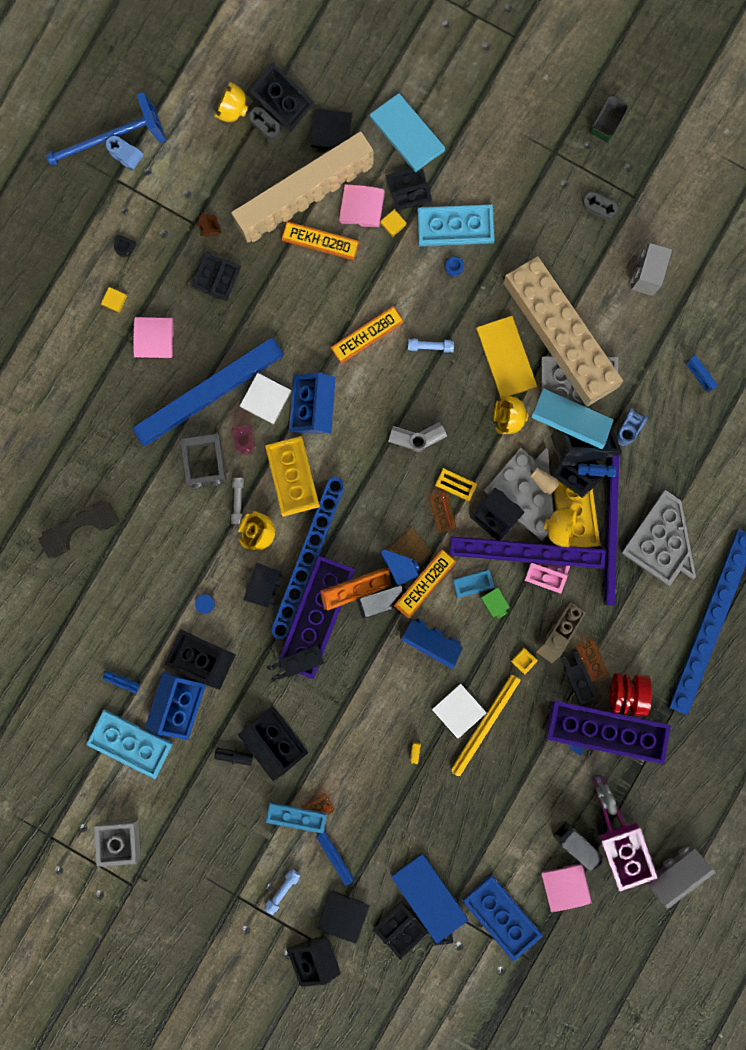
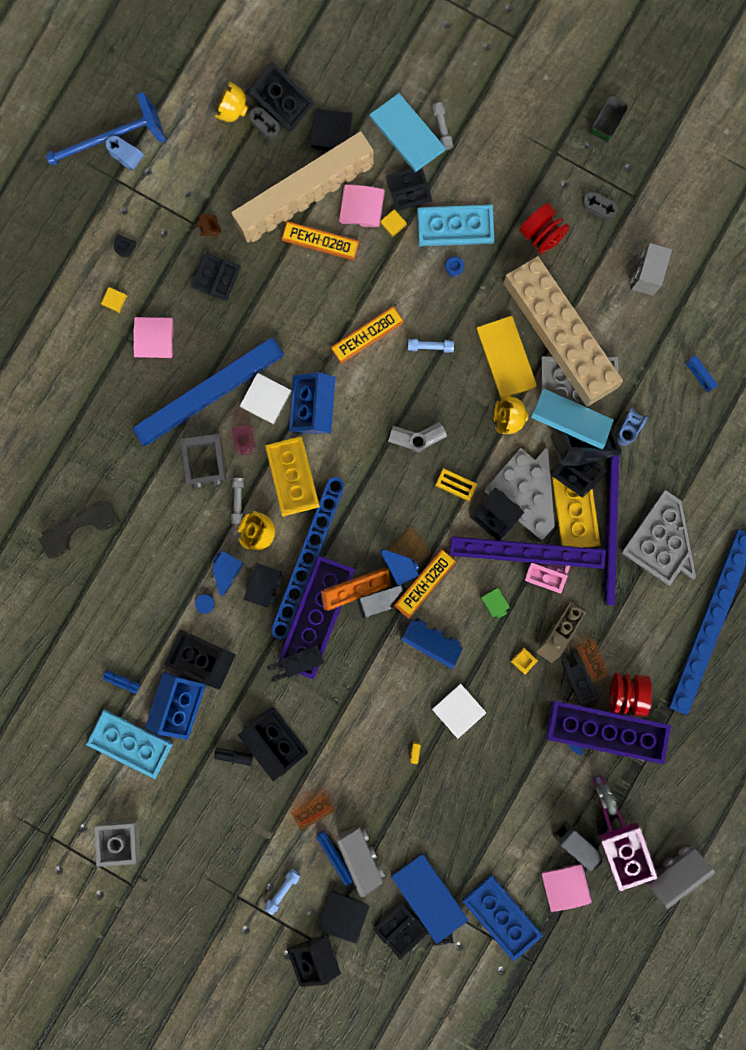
(225, 571): none -> blue slope
(296, 817): dark azure tile -> none
(360, 859): none -> light grey slope
(438, 112): none -> light grey bar
(442, 512): clear orange tile -> none
(473, 583): dark azure tile -> none
(485, 725): yellow axle -> none
(544, 228): none -> red wheel
(545, 481): tan cone -> none
(561, 526): yellow cylinder -> none
(596, 470): blue axle -> none

